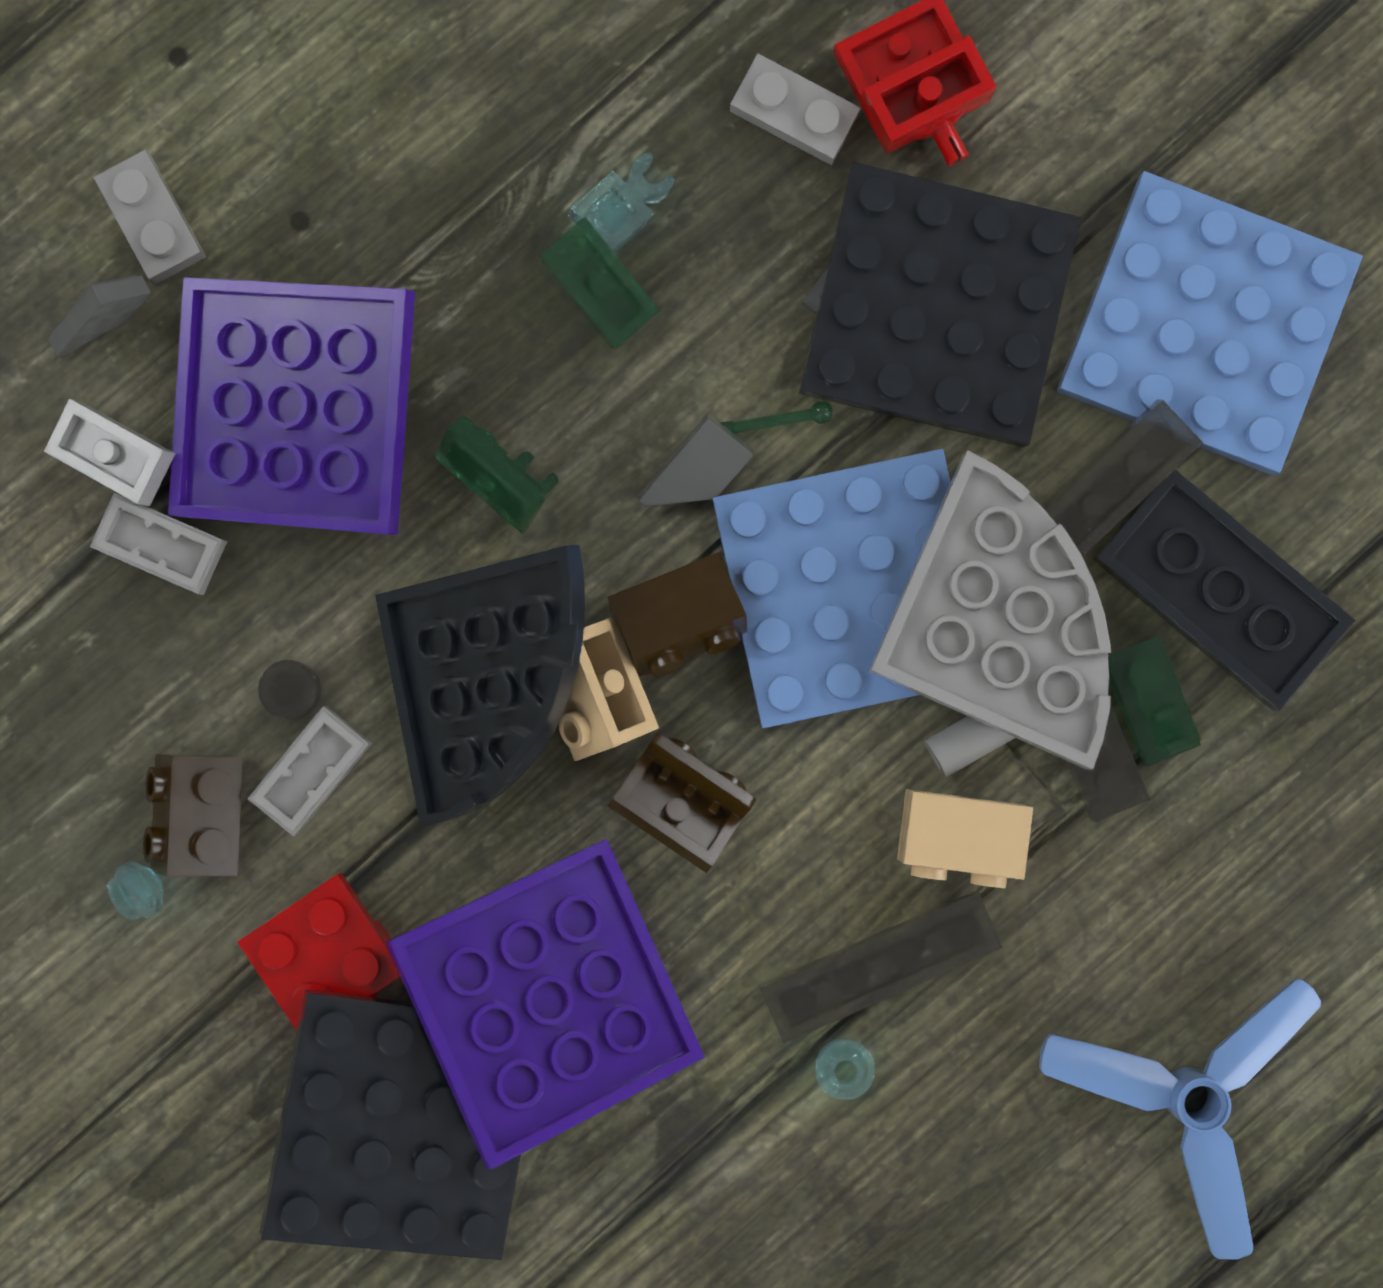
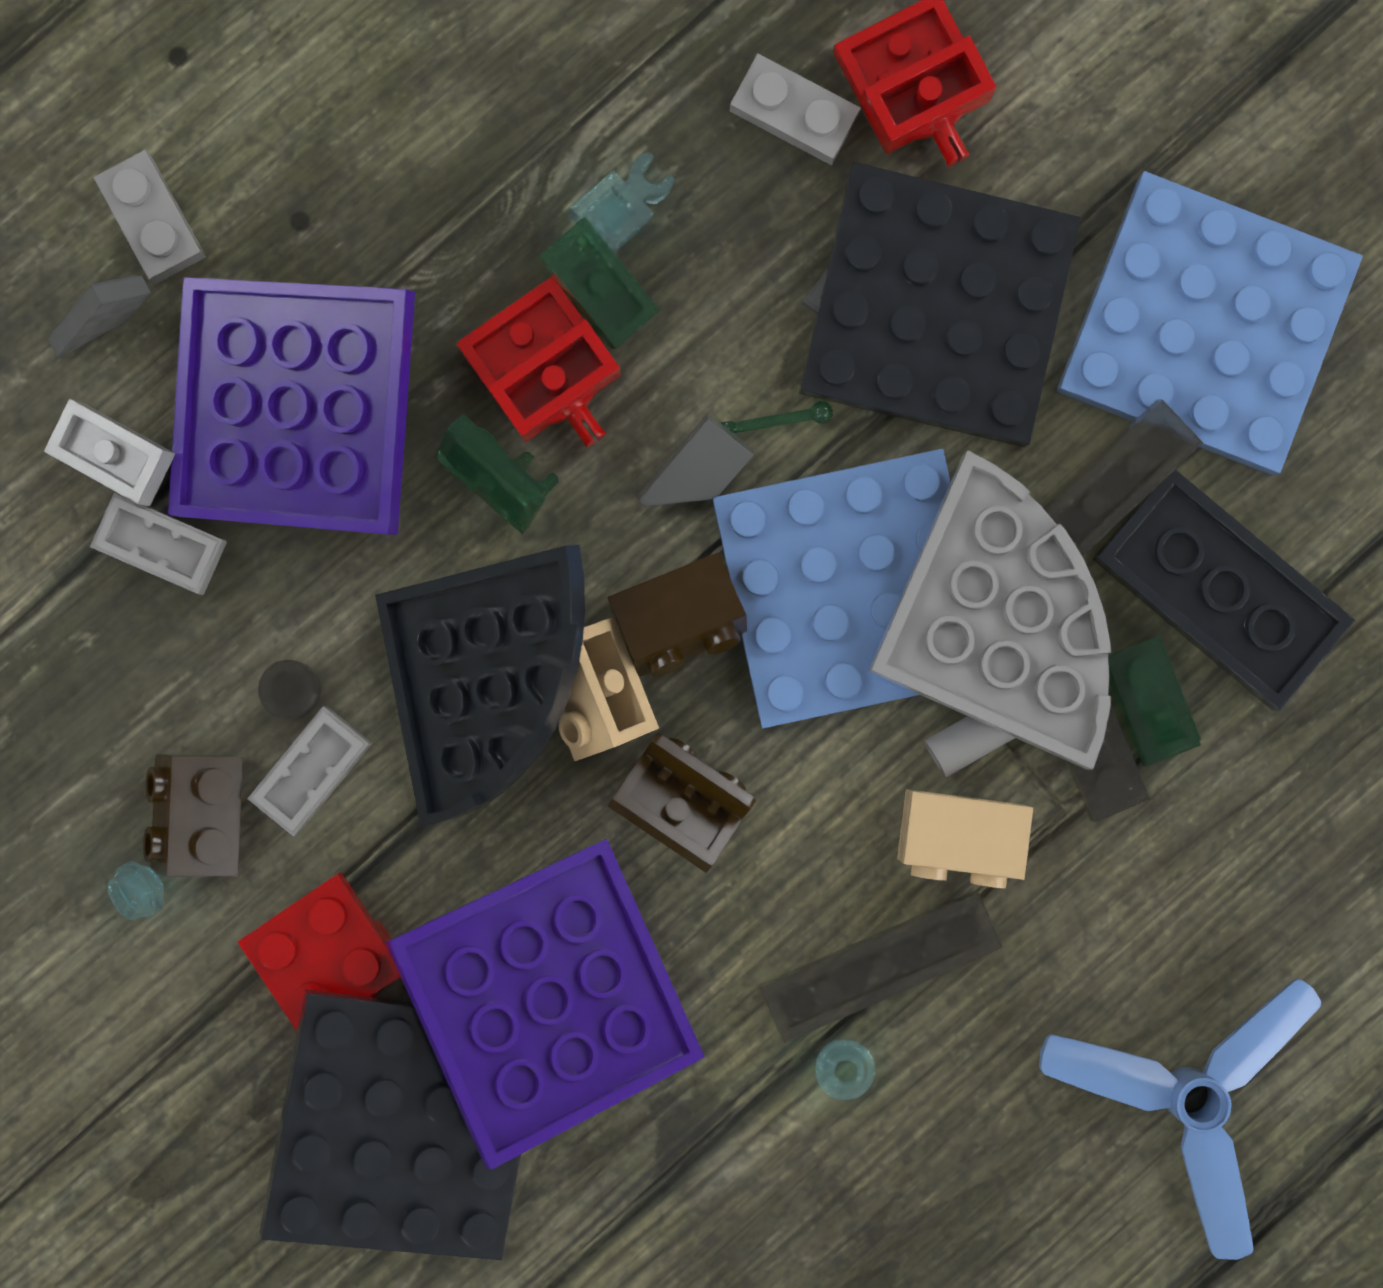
(542, 363): none -> red plate

